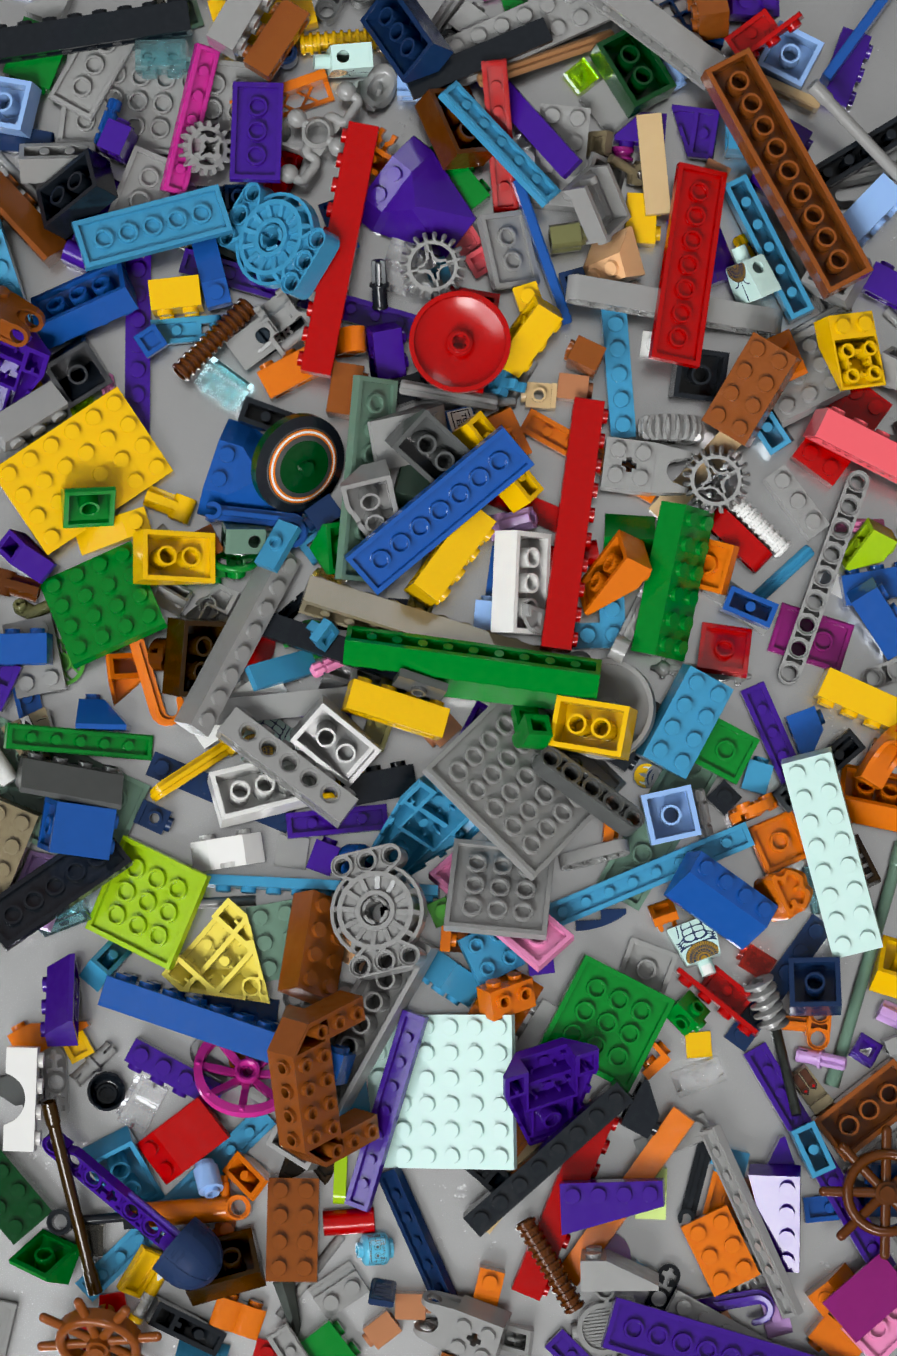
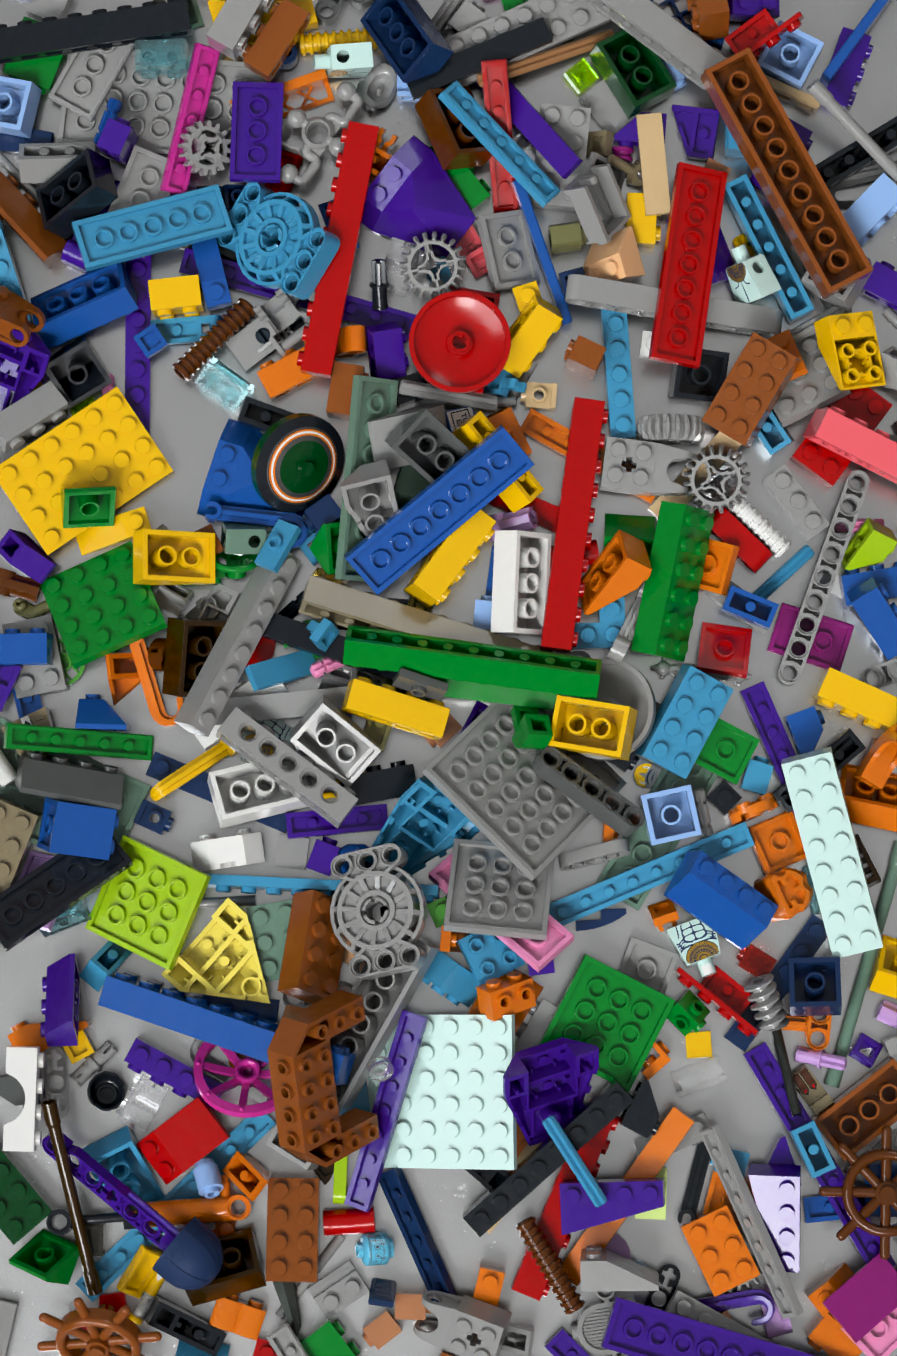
(174, 506): yellow piece -> none
(290, 1169): dark brown tile -> none
(380, 1069): none -> clear tile
(533, 617): light grey tile -> none
(573, 386): nougat brick -> none
(574, 1161): none -> dark azure axle

